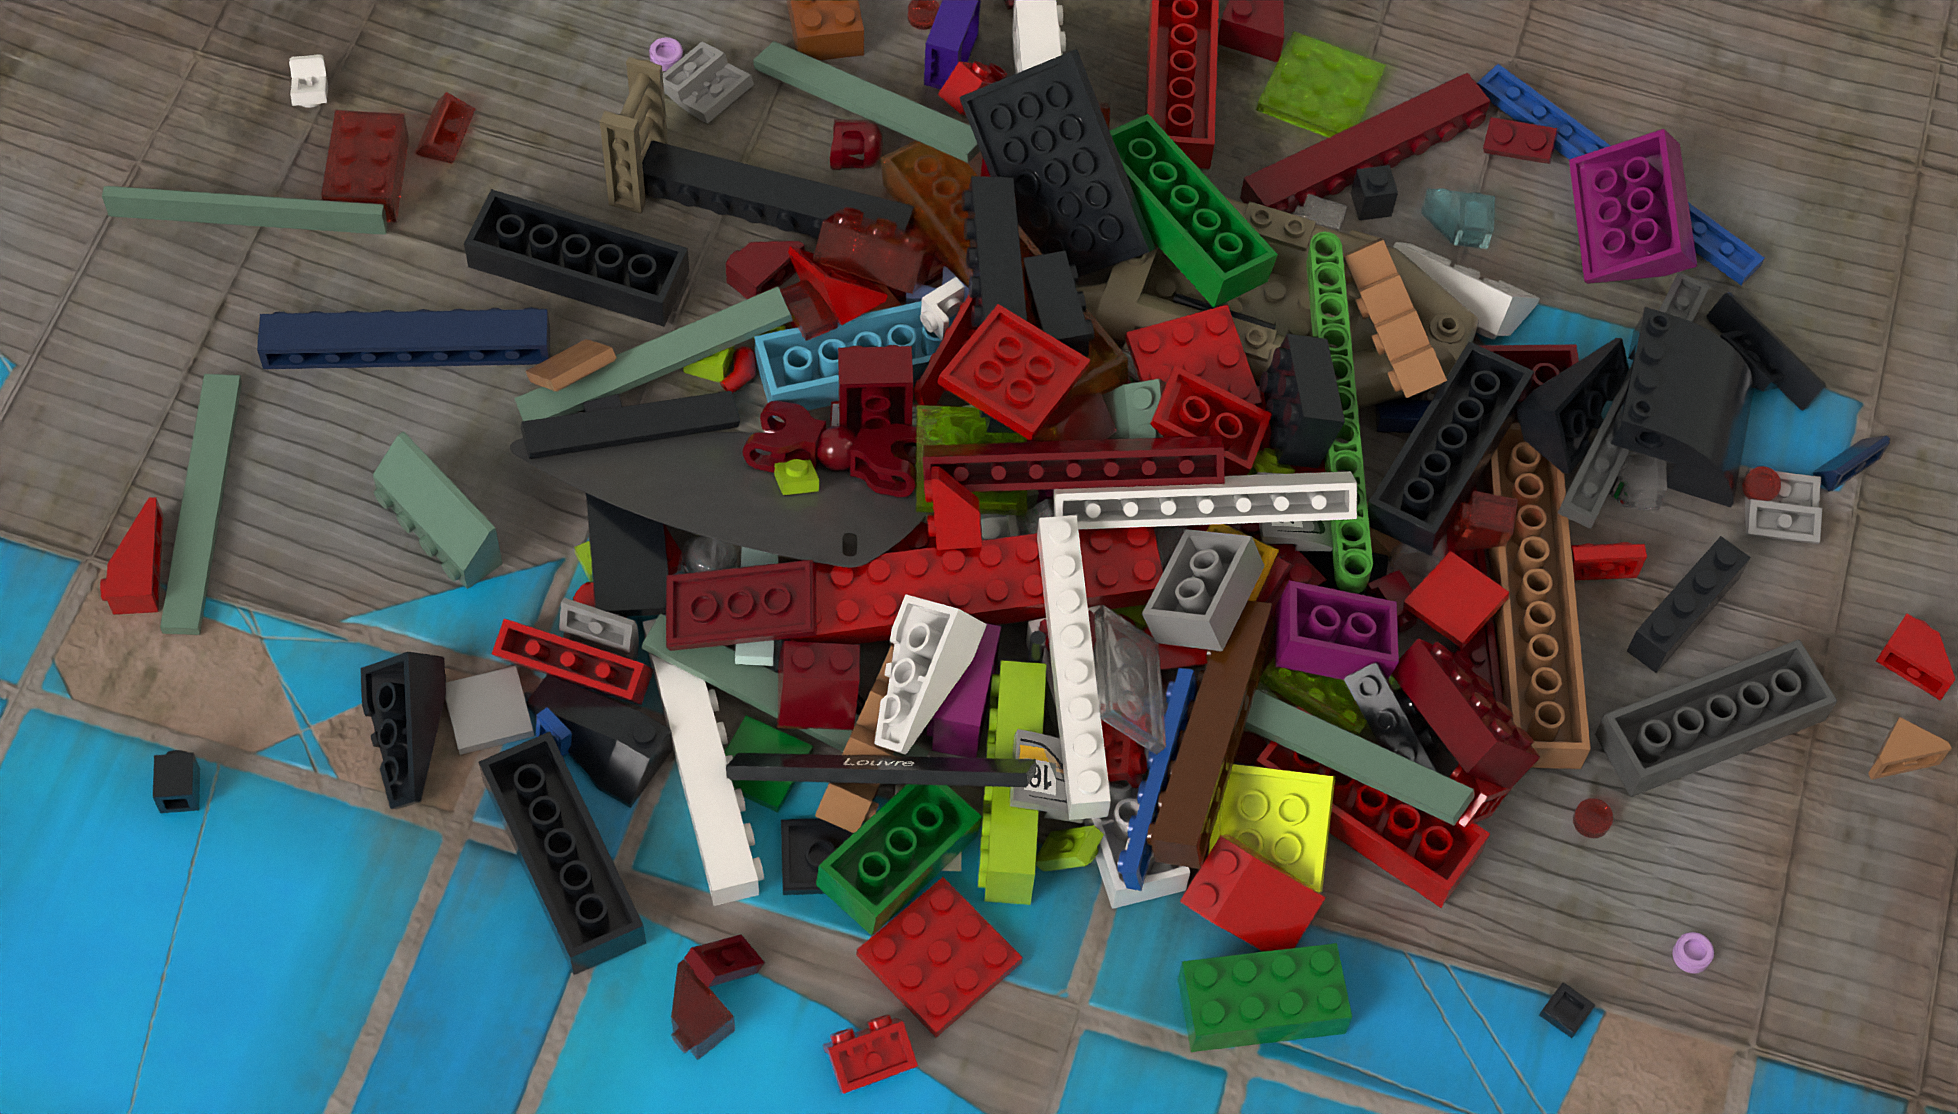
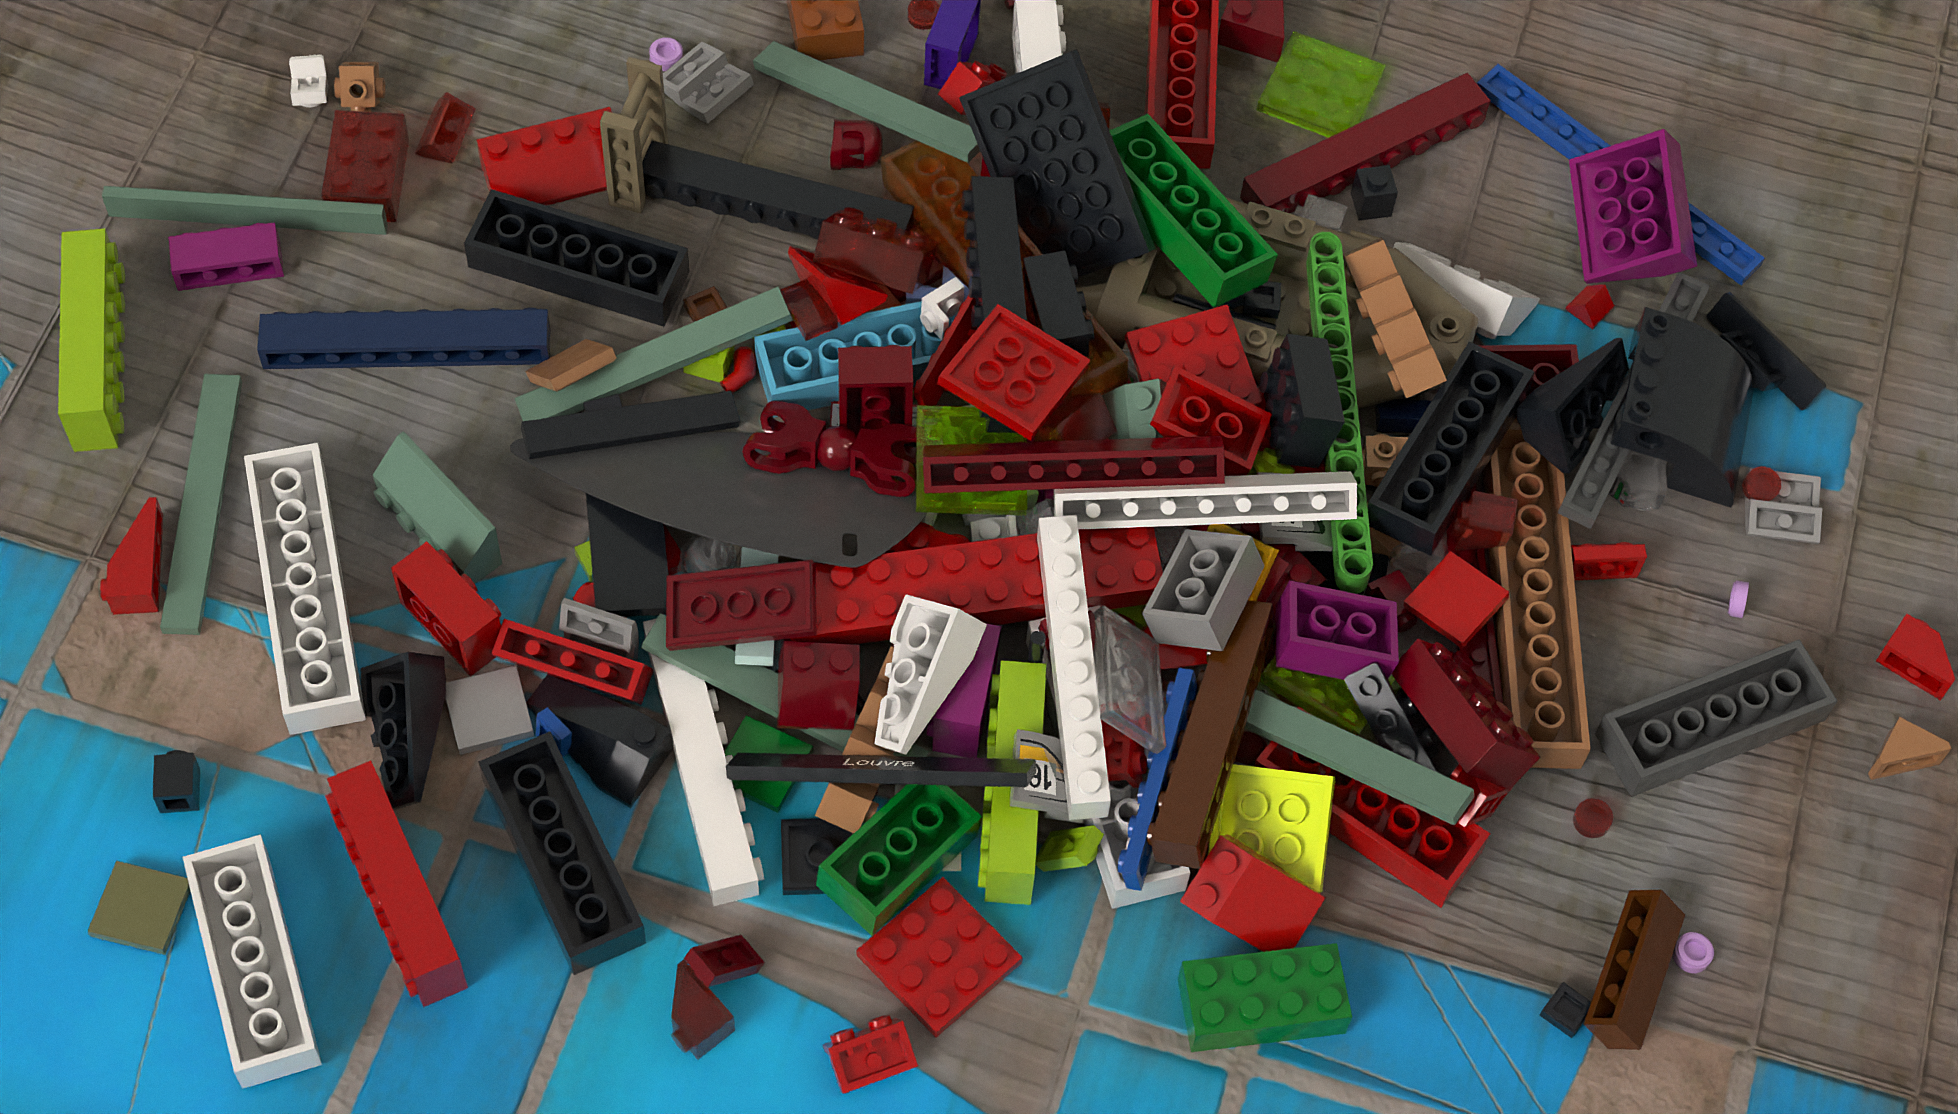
(90, 340): none -> lime brick
(140, 907): none -> olive tile
(225, 256): none -> magenta brick
(251, 962): none -> white brick
(304, 589): none -> white brick
(367, 76): none -> medium nougat brick
(394, 885): none -> red brick
(448, 606): none -> red brick
(547, 159): none -> red slope
(704, 304): none -> reddish brown tile
(760, 267): dark red slope -> none
(796, 477): lime plate -> none
(956, 512): red slope -> none
(1260, 301): none -> black plate
(1378, 455): none -> light nougat brick
(1461, 216): clear light blue slope -> none
(1520, 140): dark red plate -> none
(1591, 305): none -> red slope
(1634, 969): none -> reddish brown brick
(1688, 604): black brick -> none
(1738, 599): none -> lavender tile
(1851, 461): dark blue slope -> none

